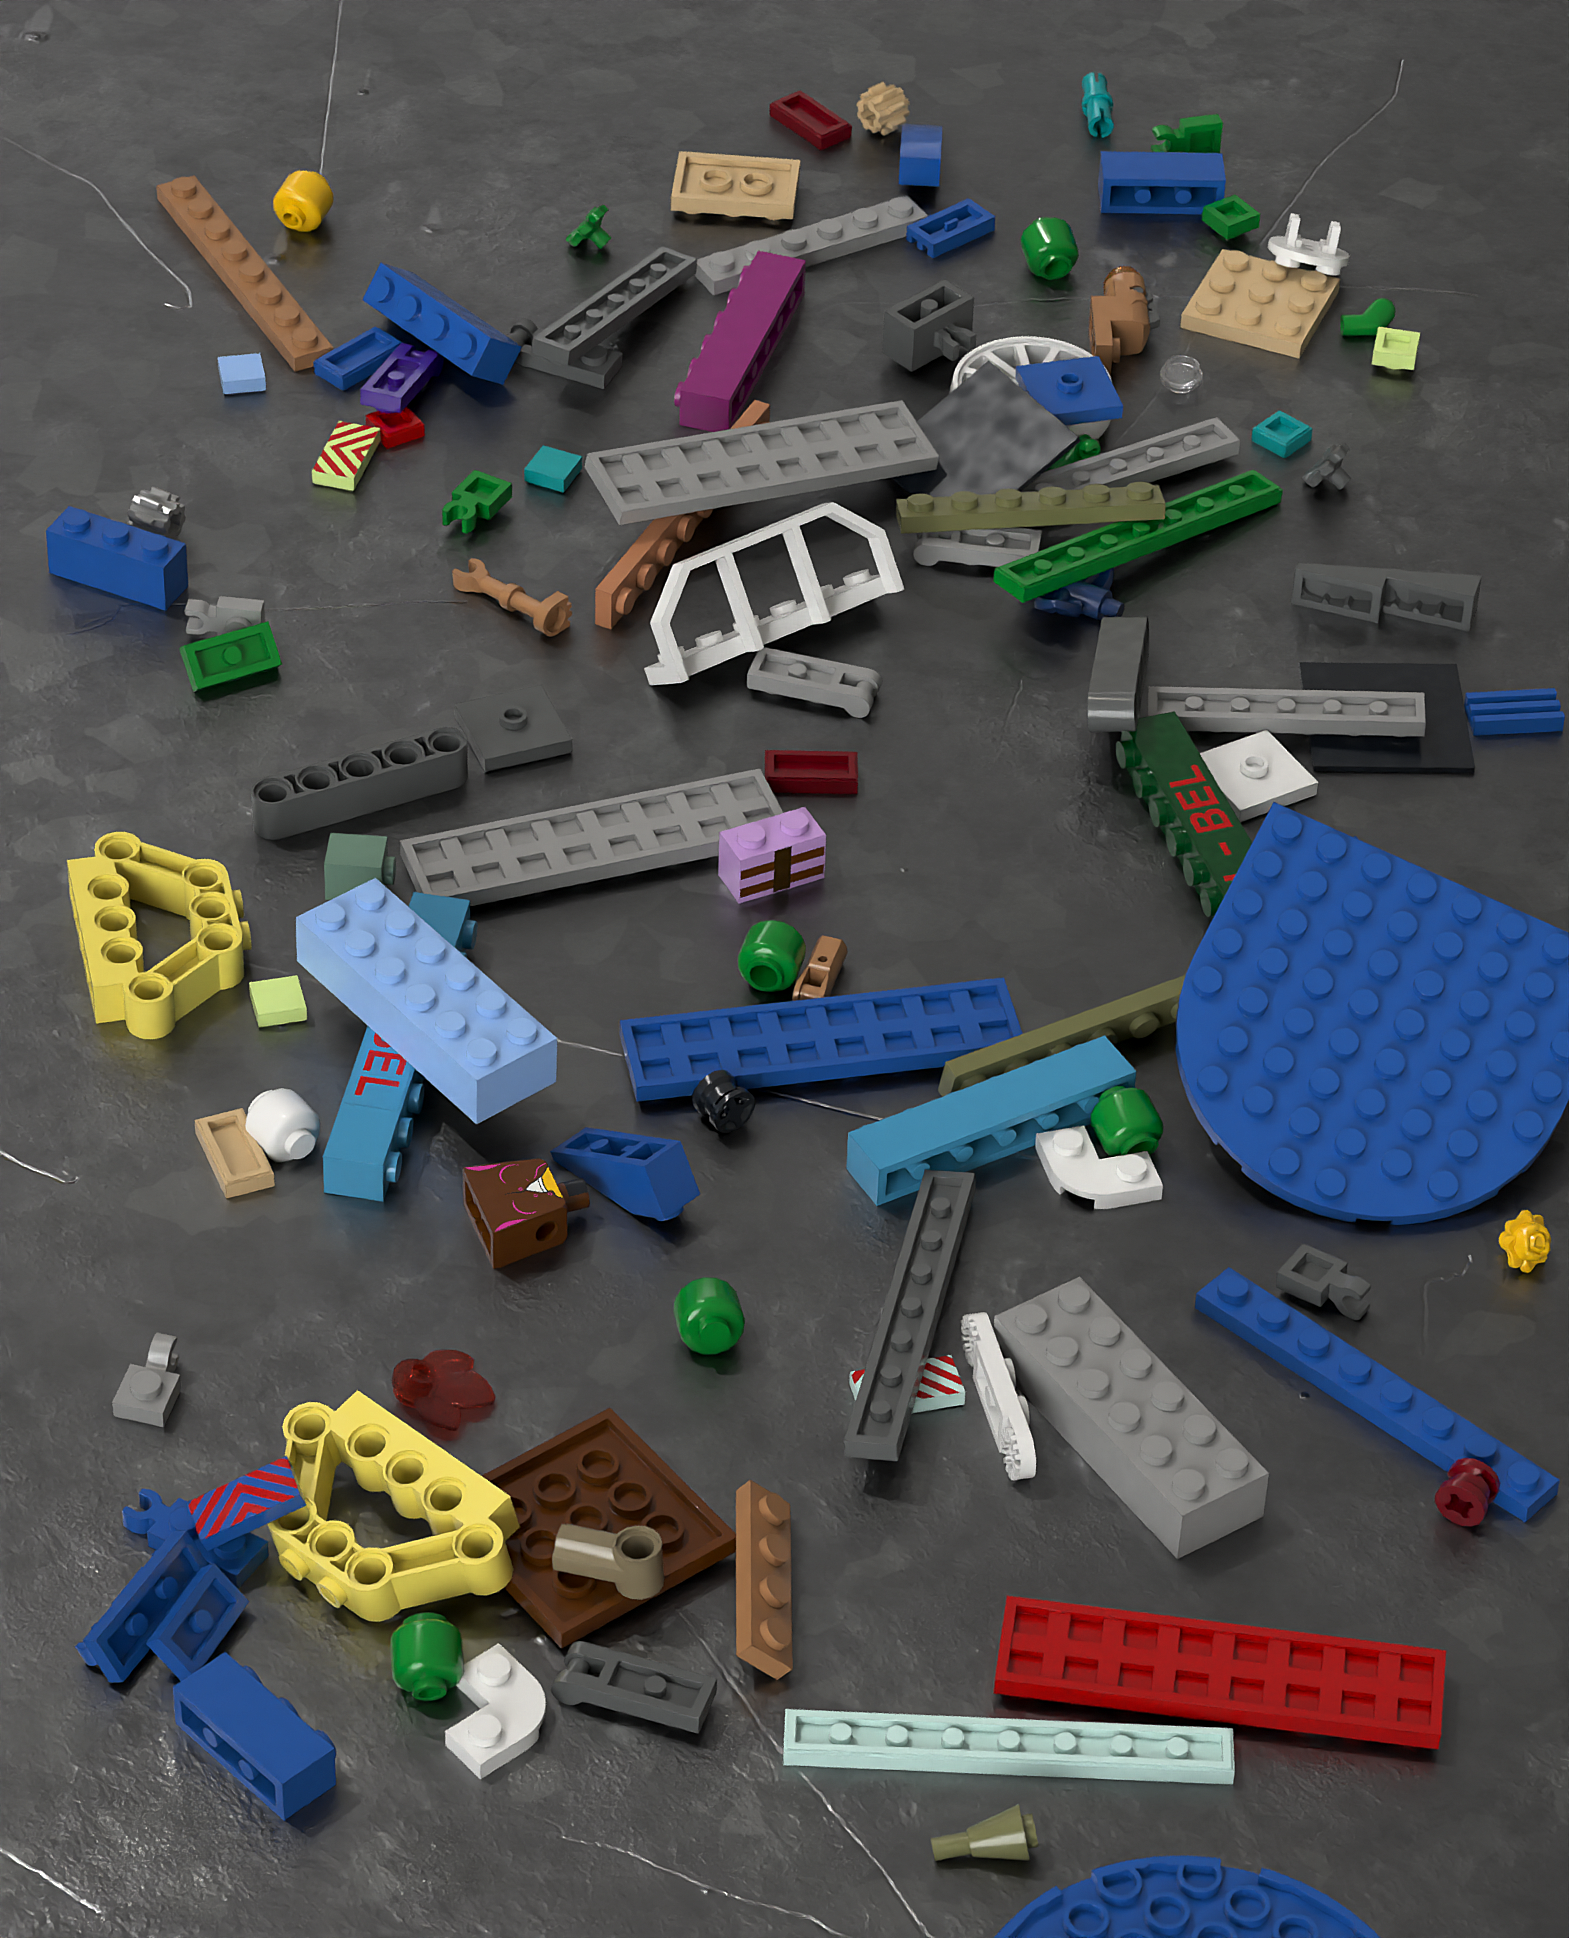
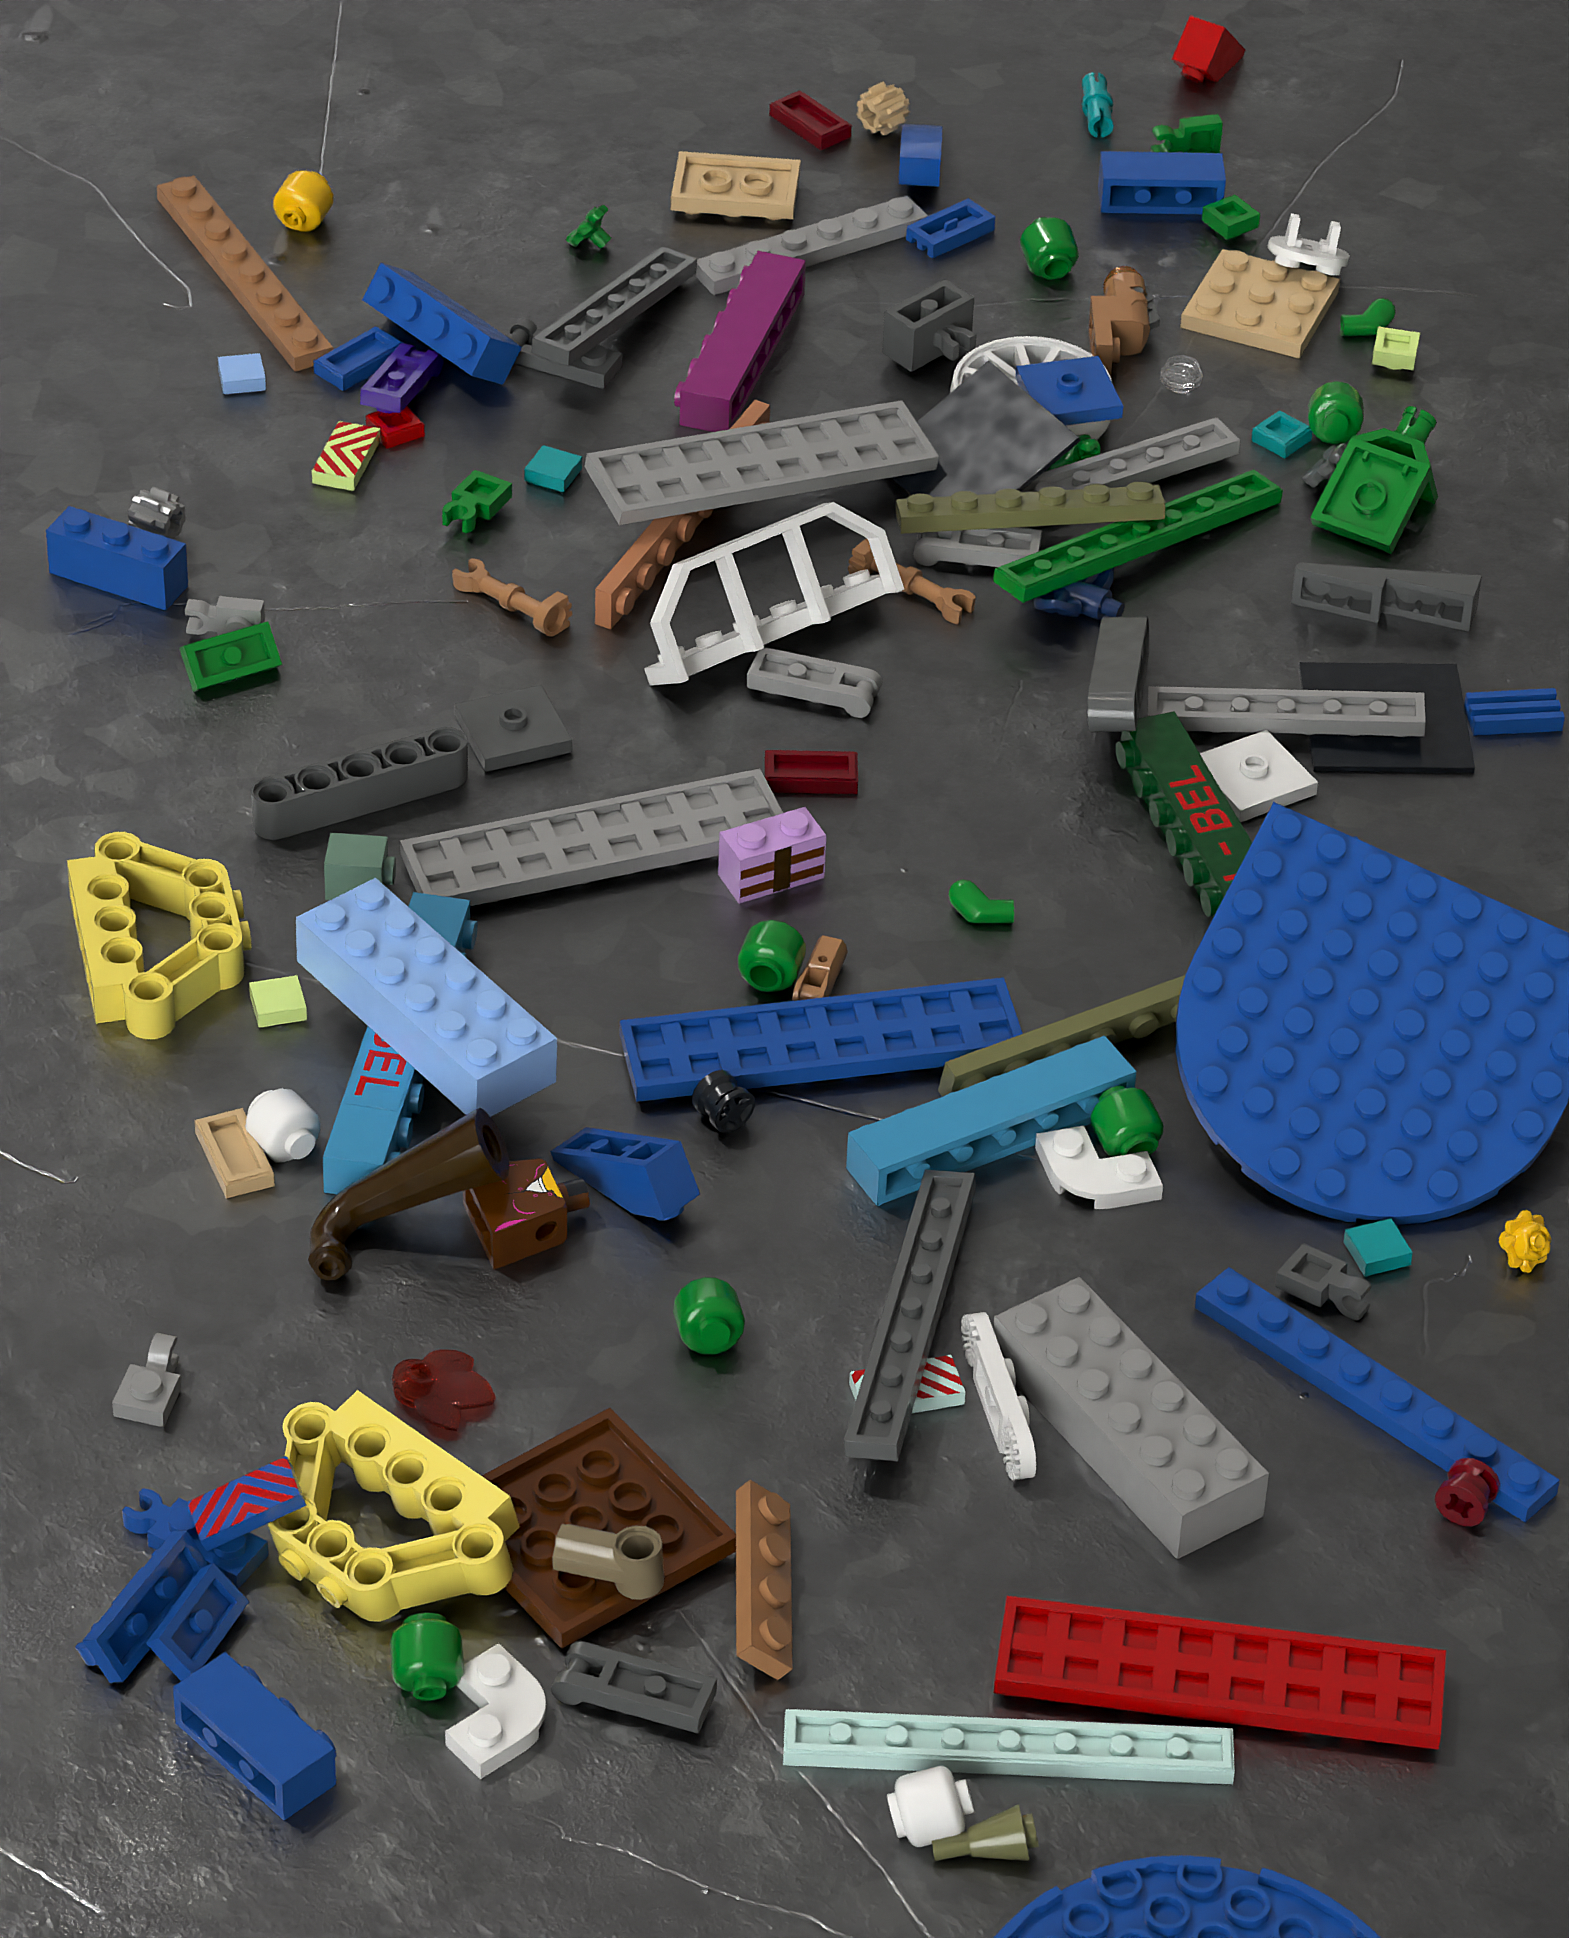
(448, 1162): none -> dark brown animal
(929, 1805): none -> white head
(947, 600): none -> medium nougat piece
(977, 906): none -> green arm
(1206, 51): none -> red slope
(1335, 412): none -> green head
(1377, 1247): none -> teal tile
(1379, 483): none -> green plate

